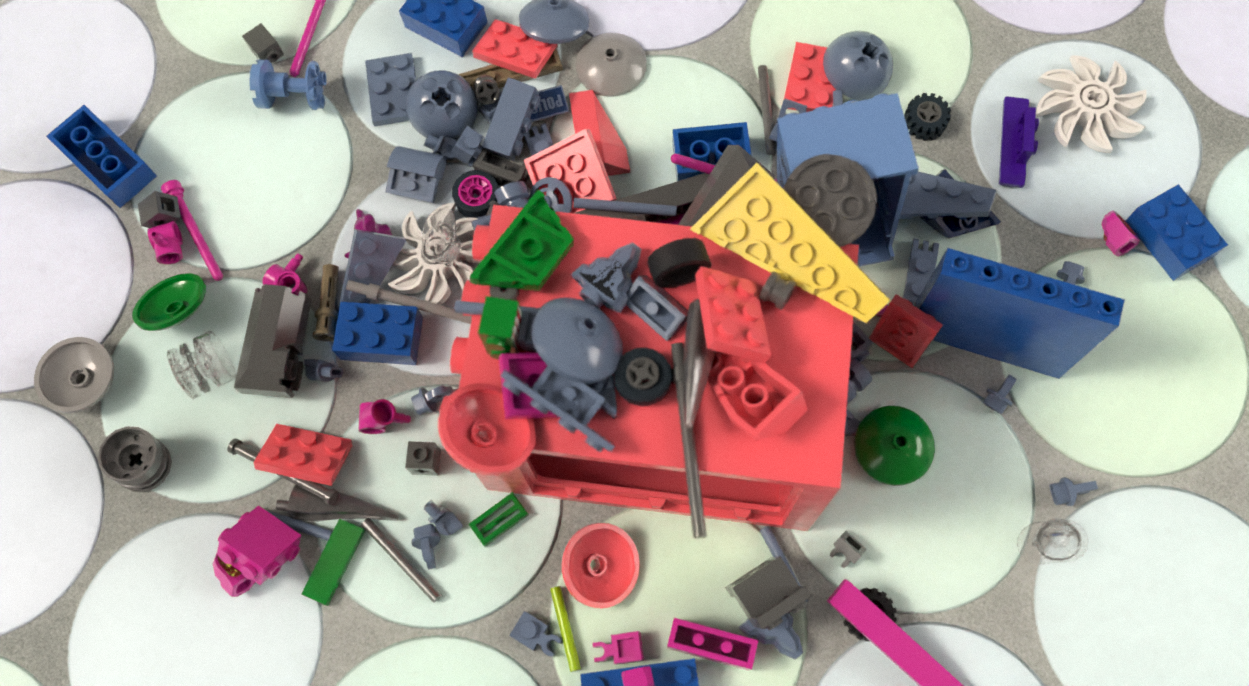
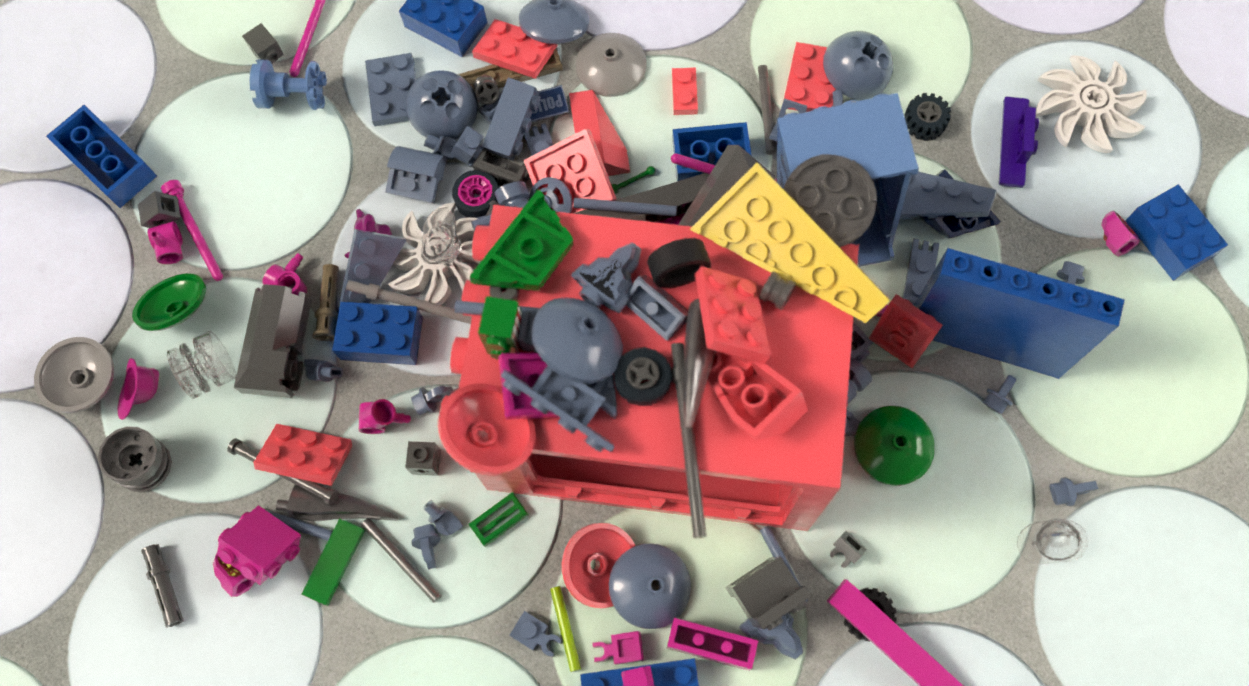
(138, 387): none -> dark pink piece
(160, 579): none -> dark grey pin
(632, 590): none -> sand blue dish
(649, 171): none -> green hinge
(684, 91): none -> coral plate

